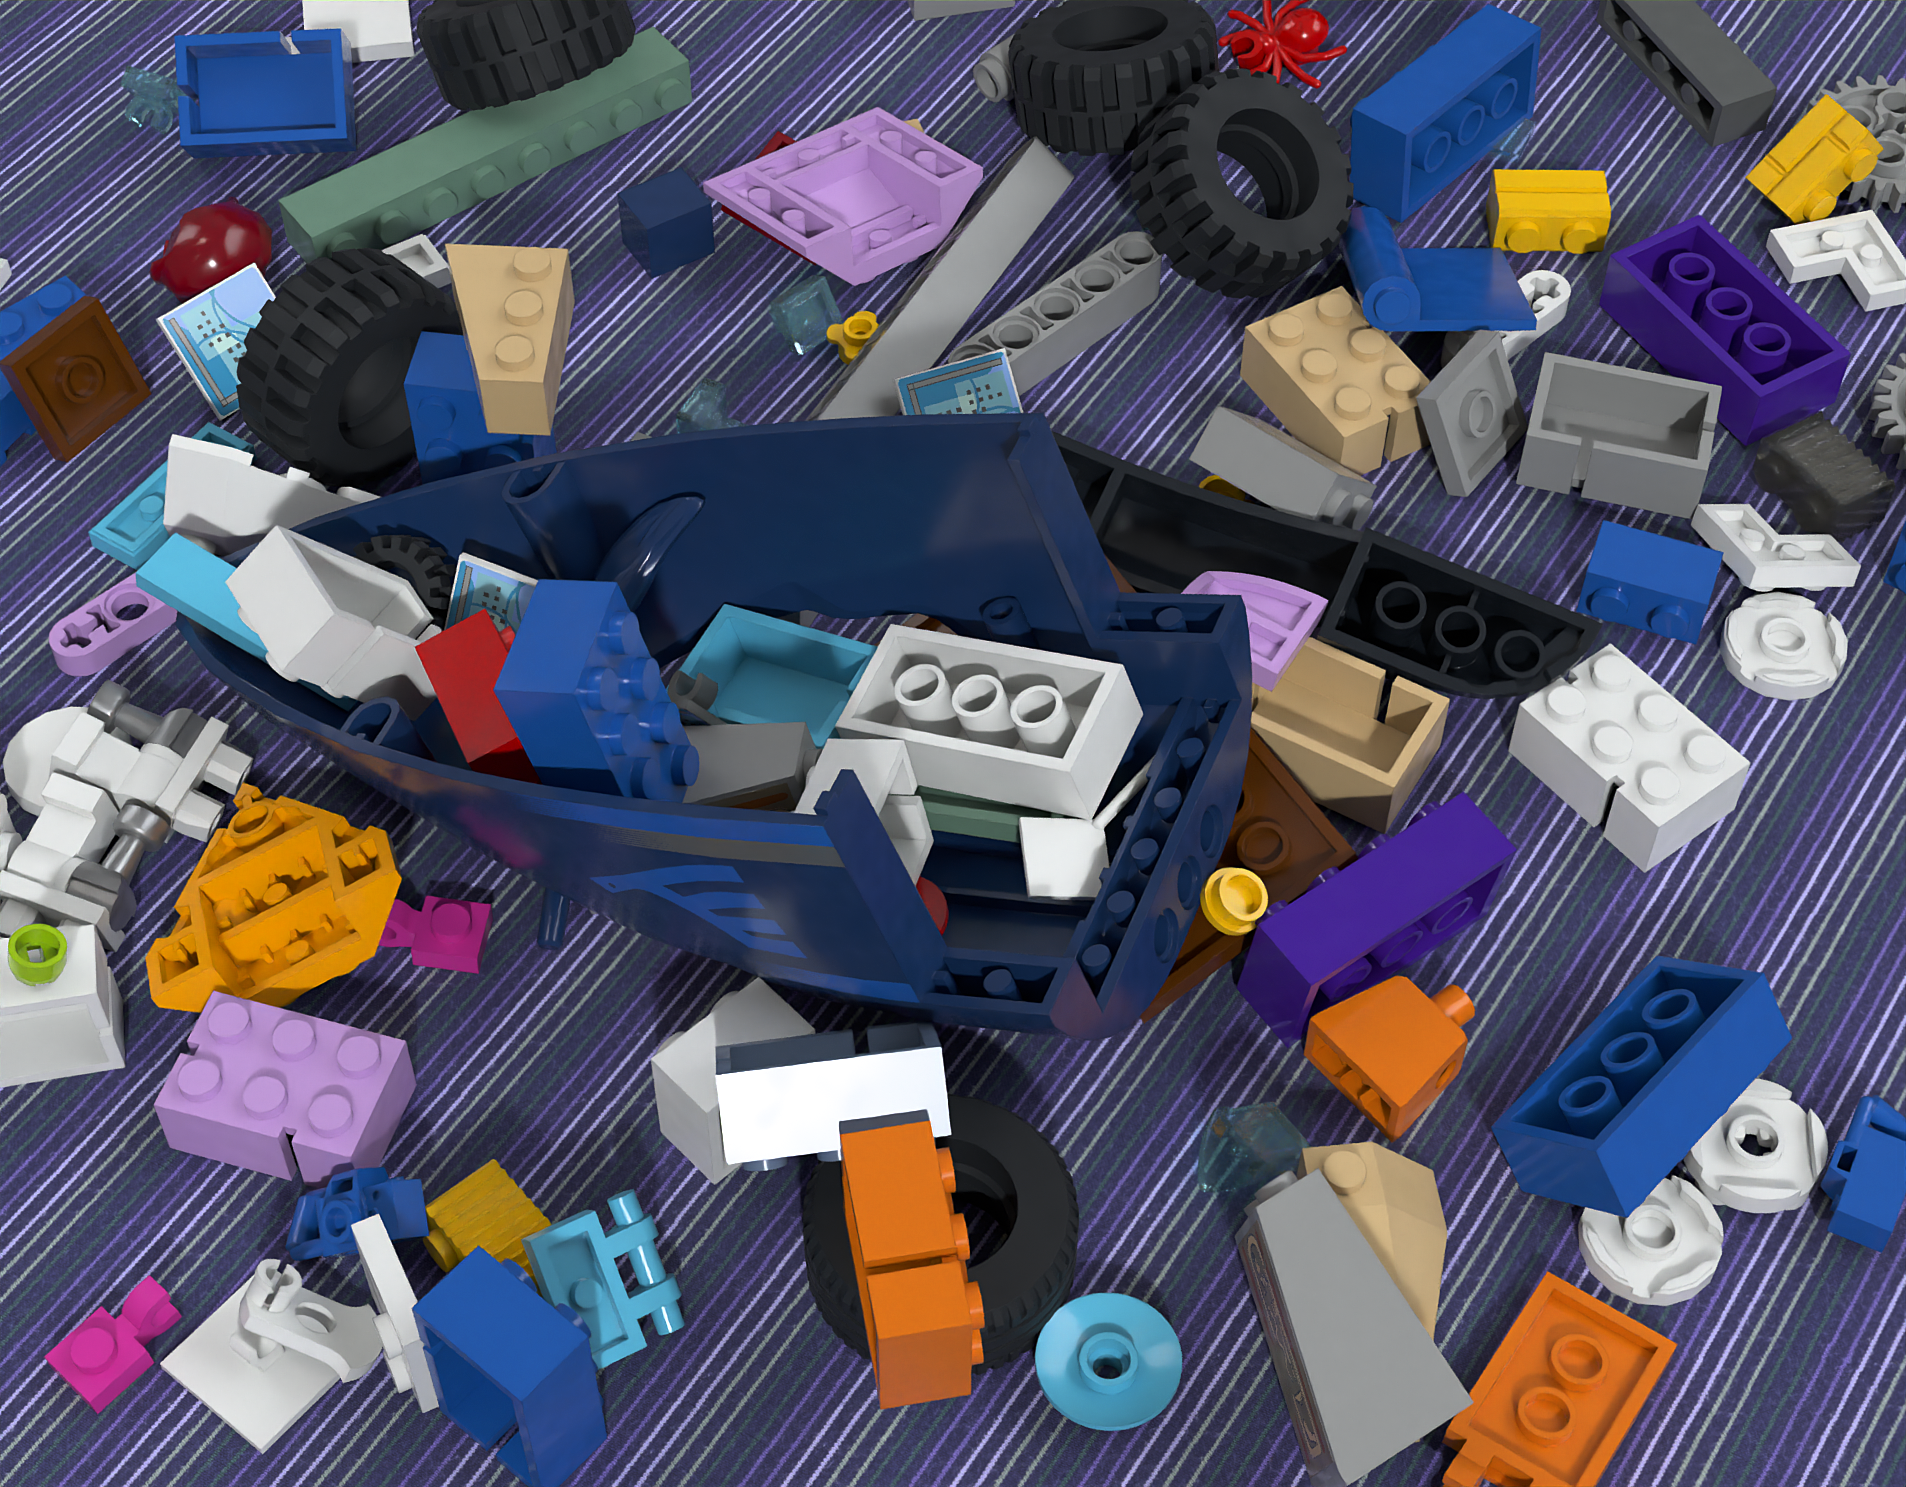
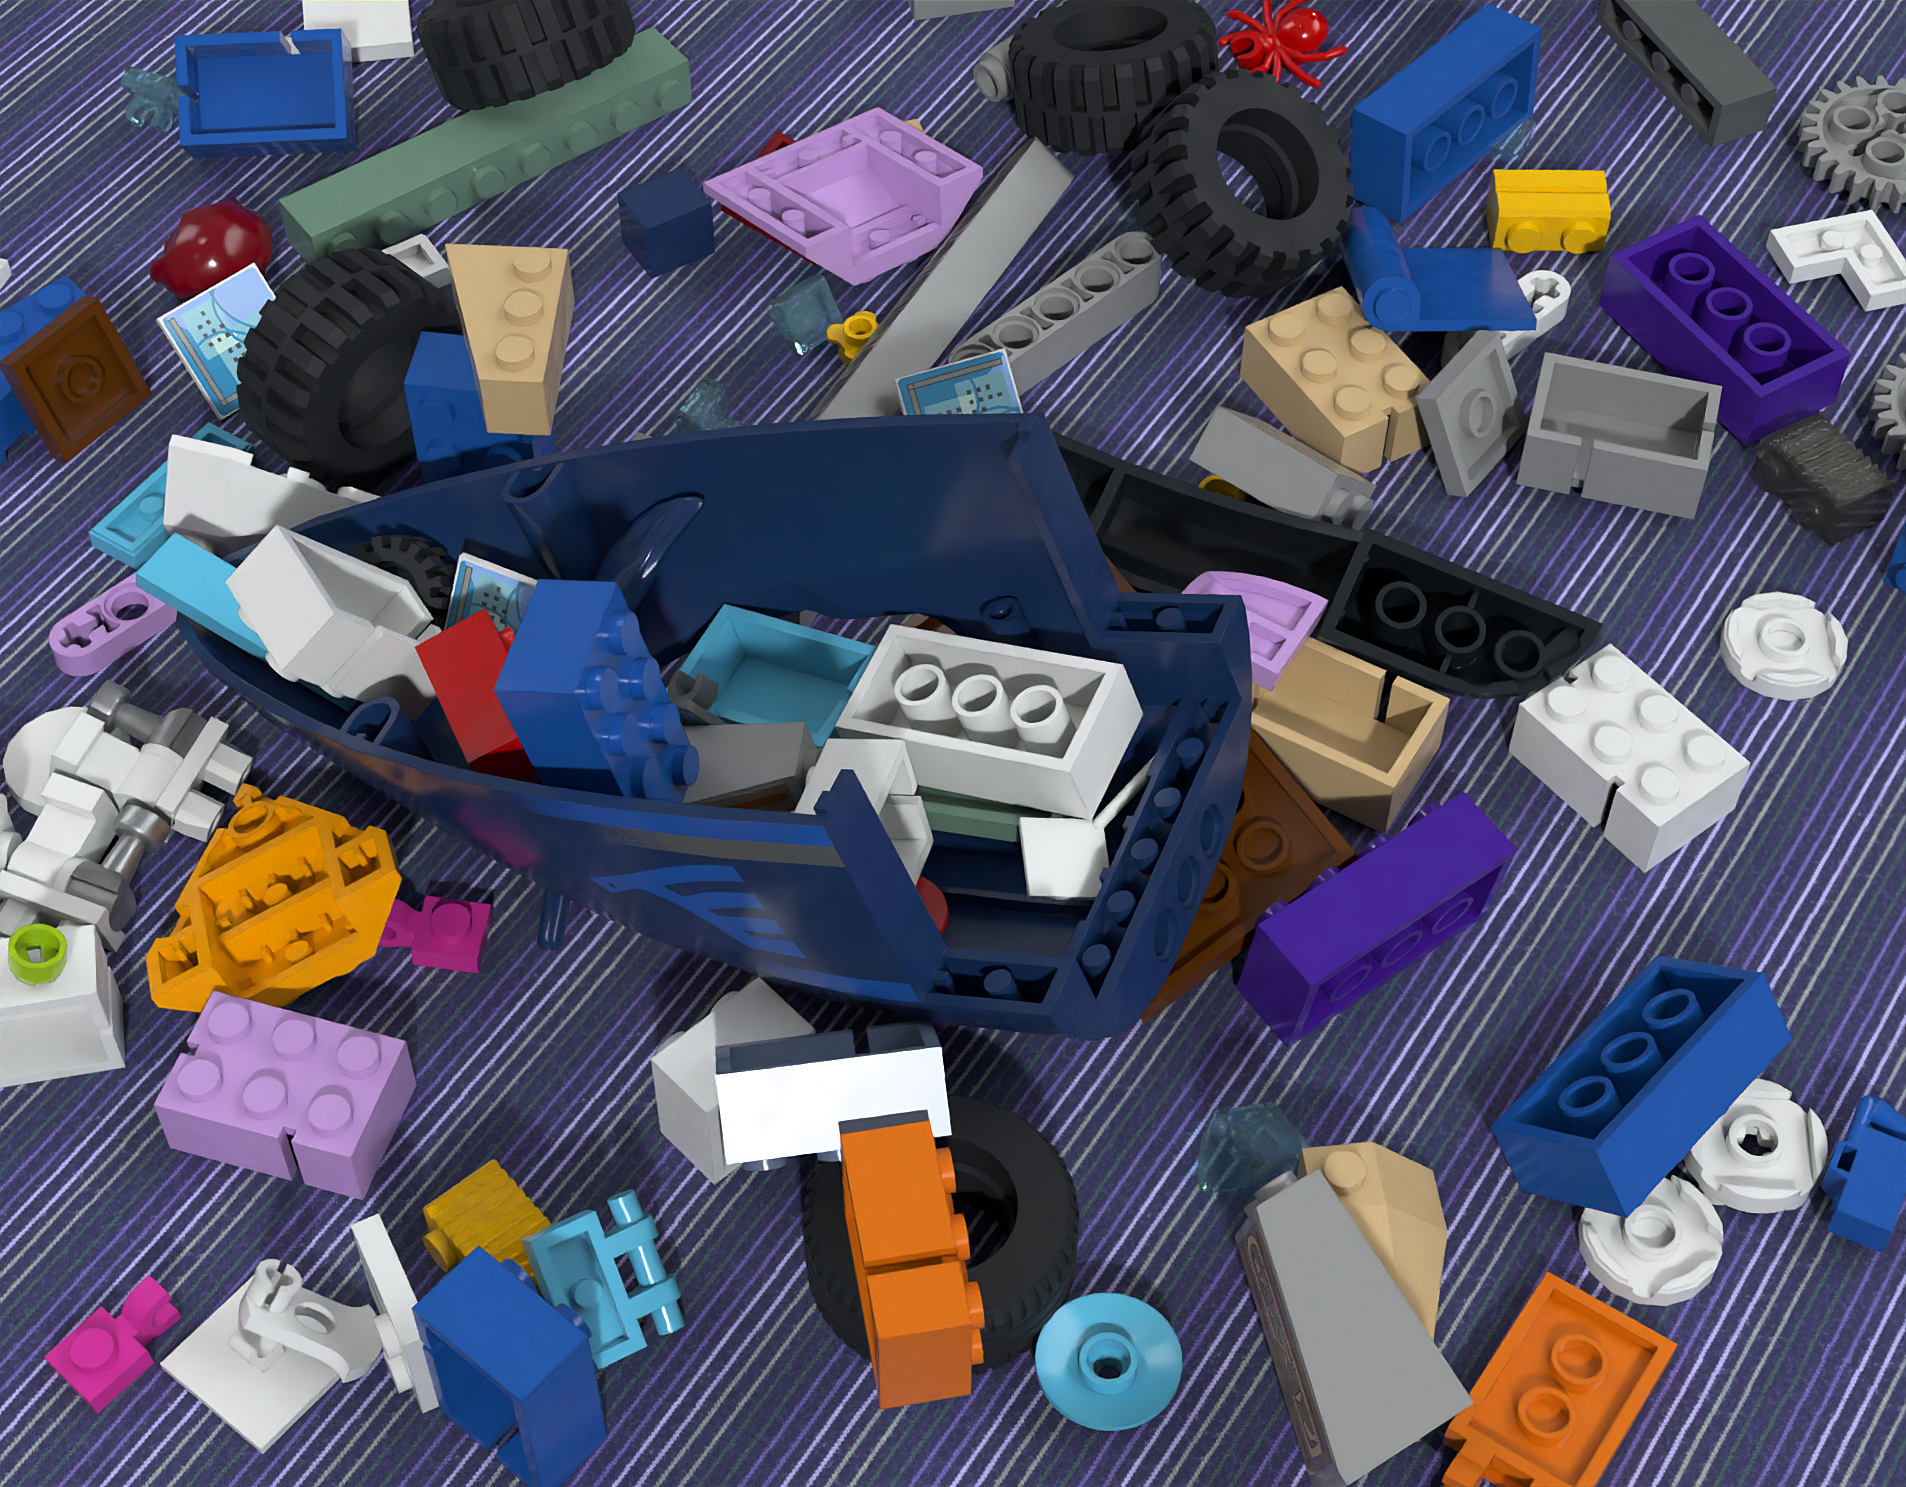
(351, 1199): blue piece -> none
(1233, 900): yellow plate -> none
(1391, 1049): orange torso -> none
(1649, 582): blue brick -> none
(1773, 560): white plate -> none
(1816, 162): yellow brick -> none

